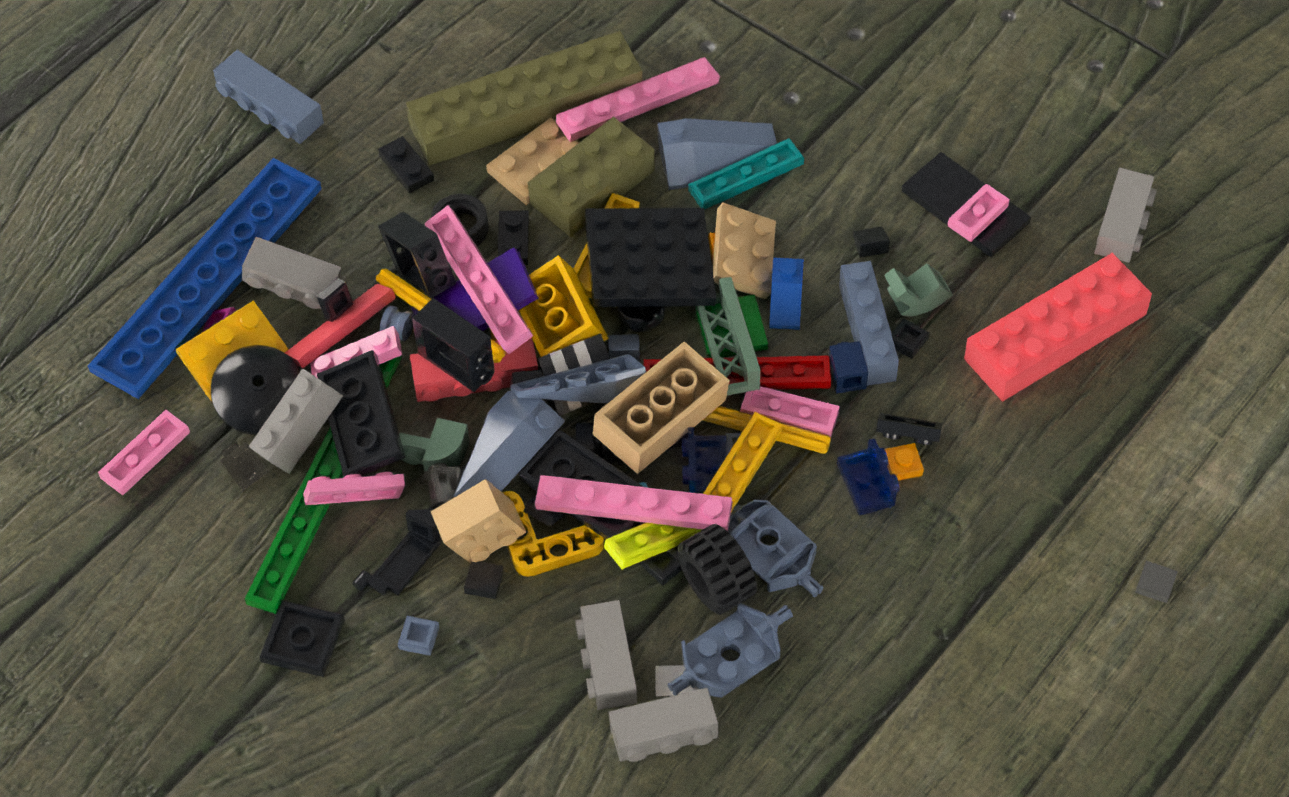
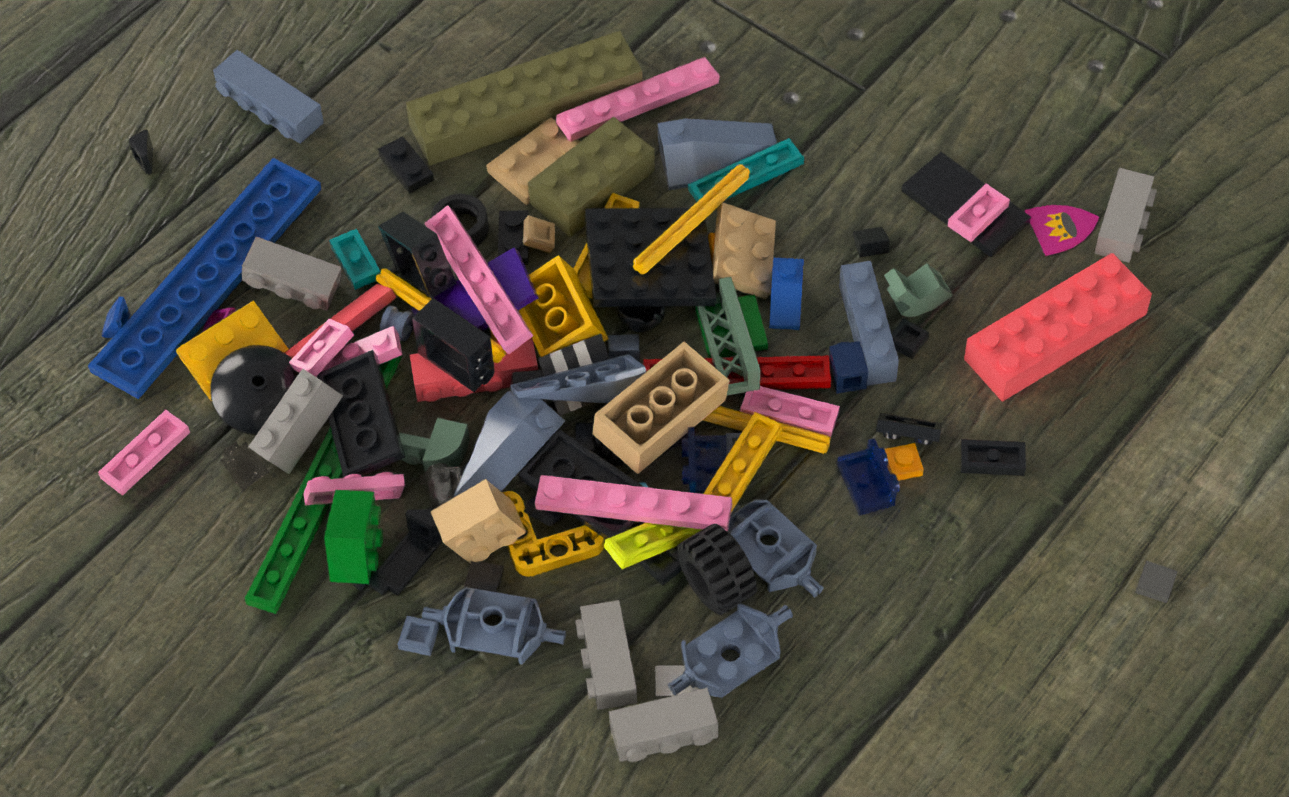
(116, 318): none -> blue slope
(142, 150): none -> black slope
(302, 638): black tile -> none
(322, 347): none -> bright pink plate
(335, 300): black tile -> none
(353, 536): none -> green brick
(355, 258): none -> teal plate
(514, 636): none -> sand blue plate
(539, 234): none -> tan tile
(691, 219): none -> yellow axle
(993, 457): none -> black plate
(1060, 226): none -> dark pink sticker

